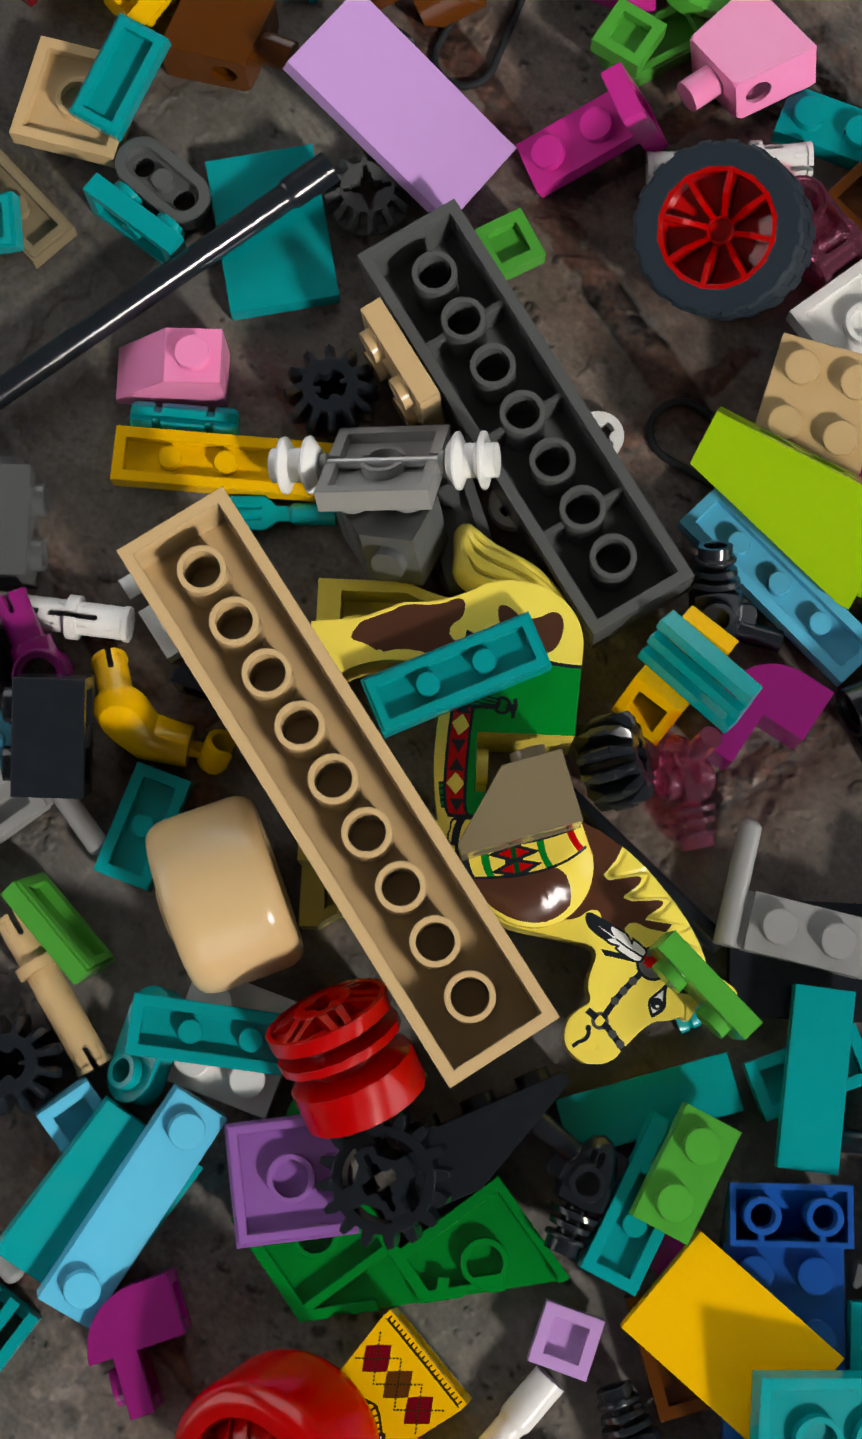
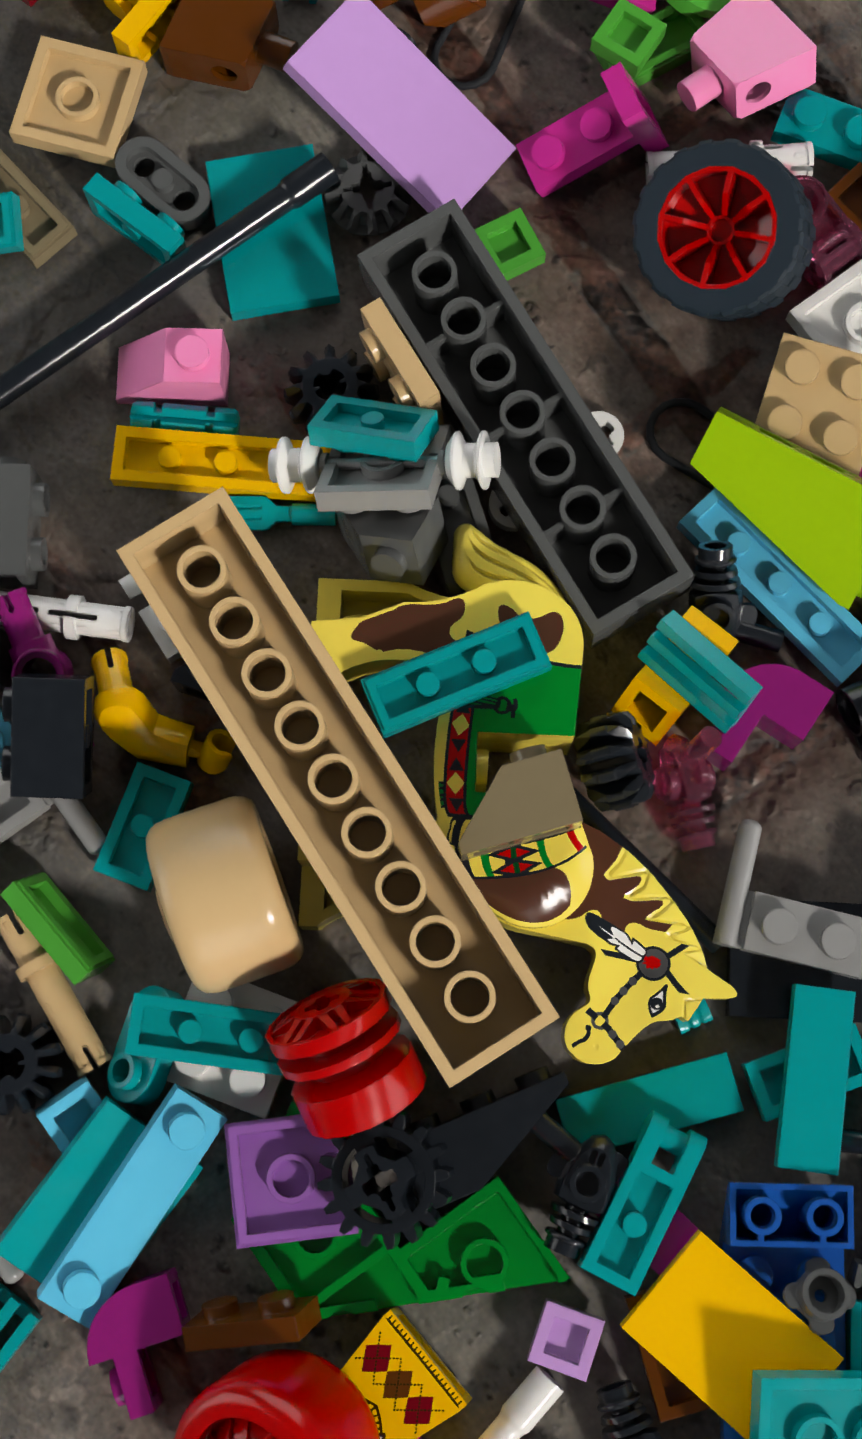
(120, 77): teal tile -> none
(269, 1320): none -> reddish brown plate
(373, 428): none -> teal plate
(684, 1173): bright green plate -> none
(720, 1006): bright green plate -> none
(838, 1295): none -> dark grey plate

